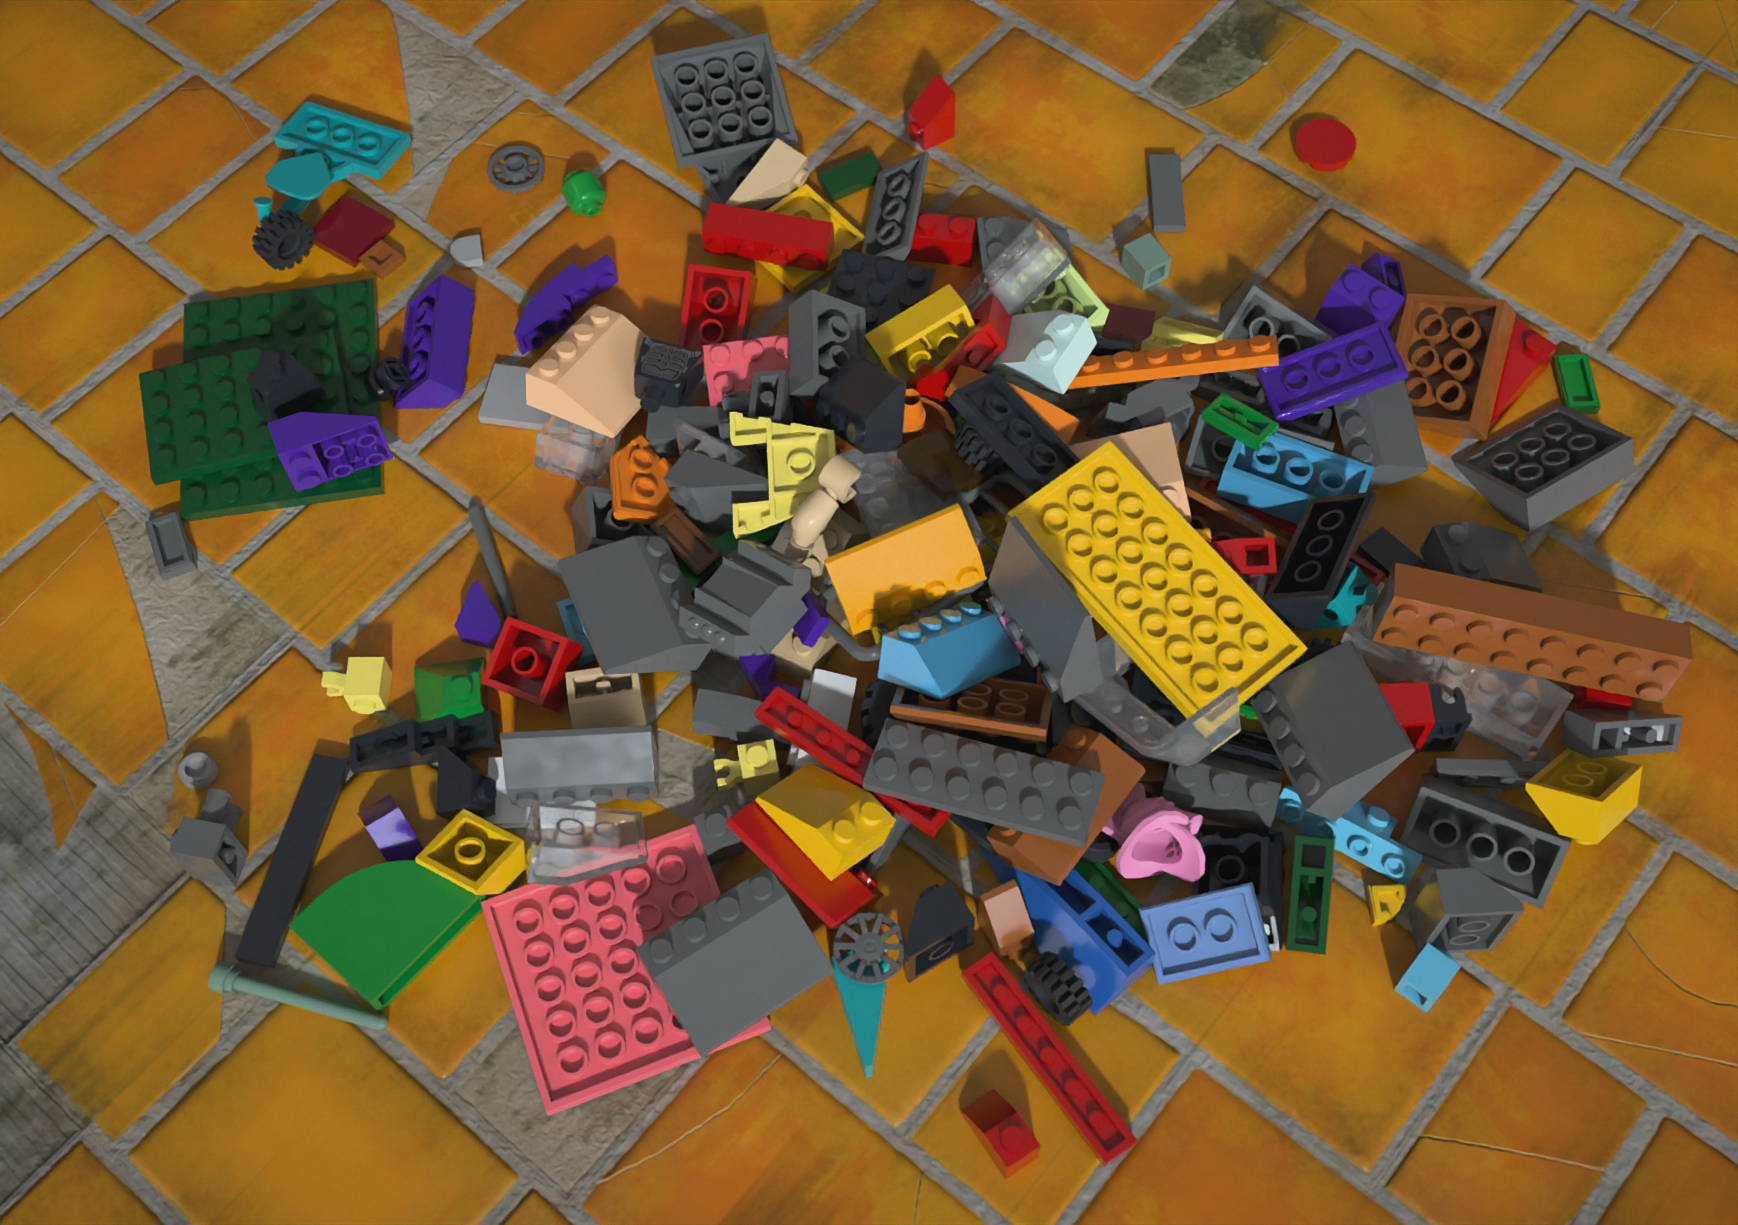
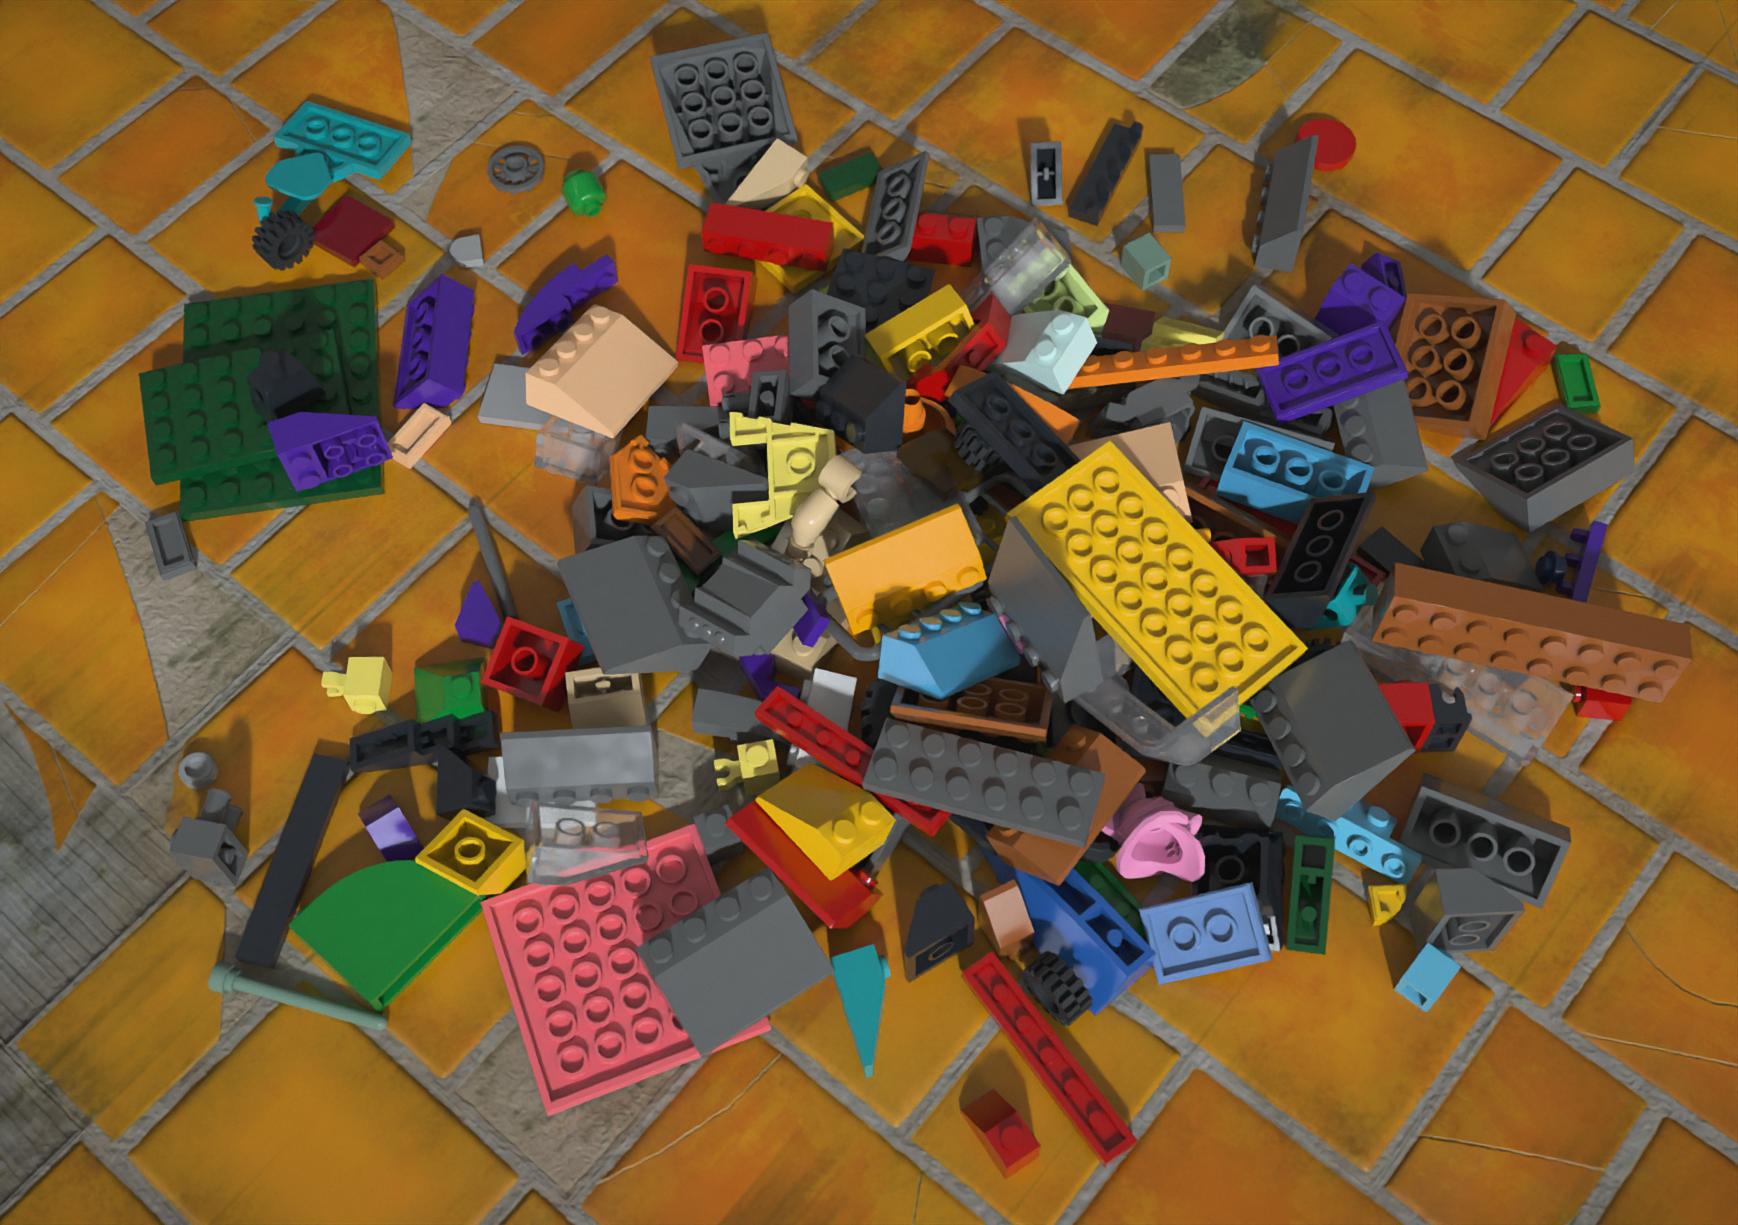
(390, 376): black wheel -> none
(418, 435): none -> light nougat tile
(666, 374): black torso -> none
(869, 948): dark grey wheel -> none
(932, 115): red slope -> none
(1045, 173): none -> black slope
(1106, 173): none -> black hinge
(1237, 424): green tile -> none
(1284, 205): none -> dark grey slope
(1486, 772): dark grey tile -> none
(1551, 568): none -> dark blue plate
(1584, 563): none -> dark purple hinge
(1585, 794): yellow slope -> none
(1619, 732): dark grey slope -> none

